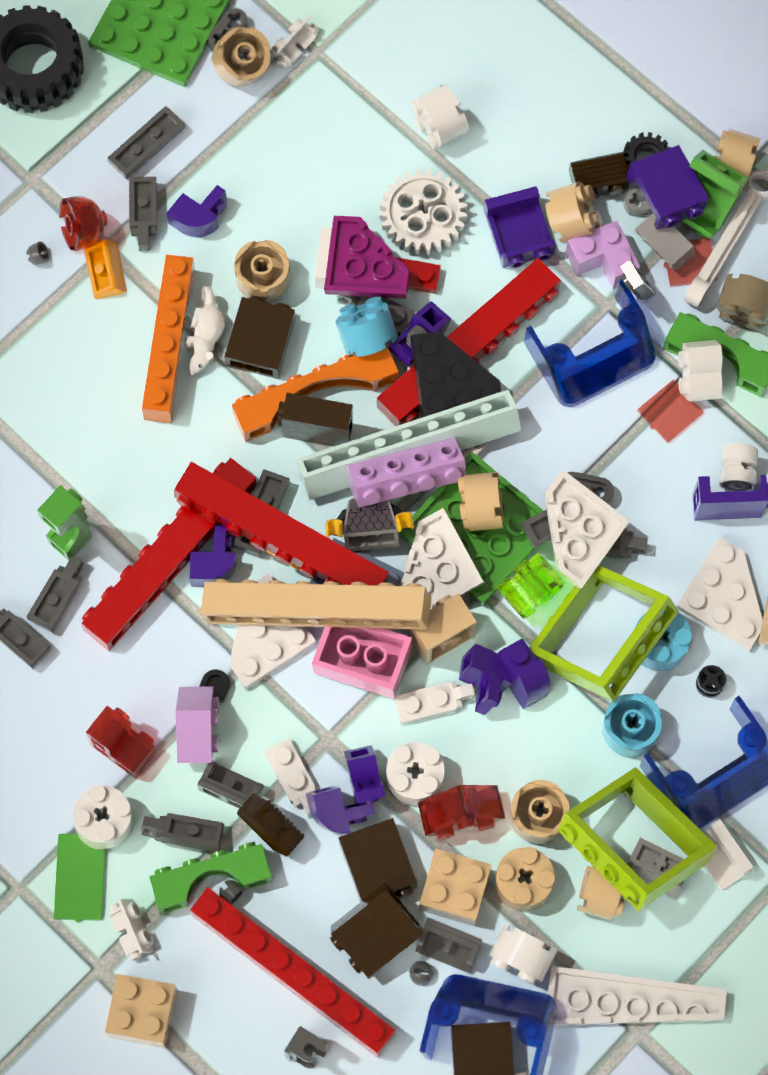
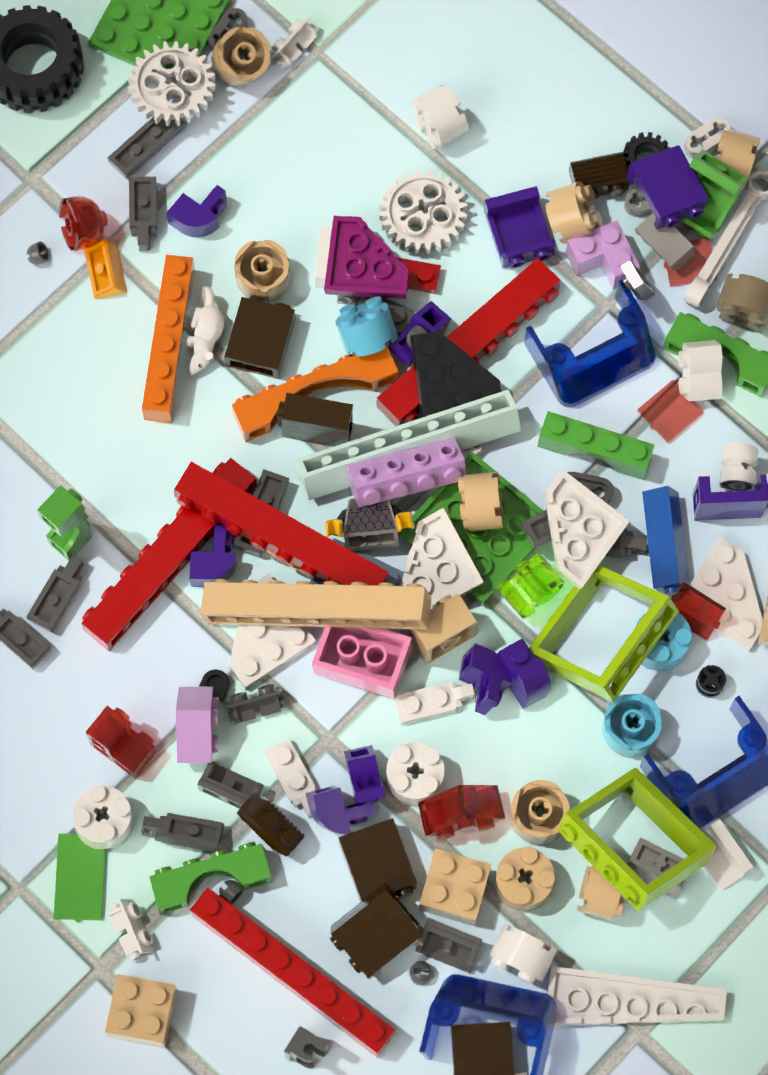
(157, 100): none -> white gear
(265, 699): none -> dark grey hinge
(620, 451): none -> bright green arch
(665, 539): none -> blue brick
(699, 610): none -> clear red piece
(704, 133): none -> white beam

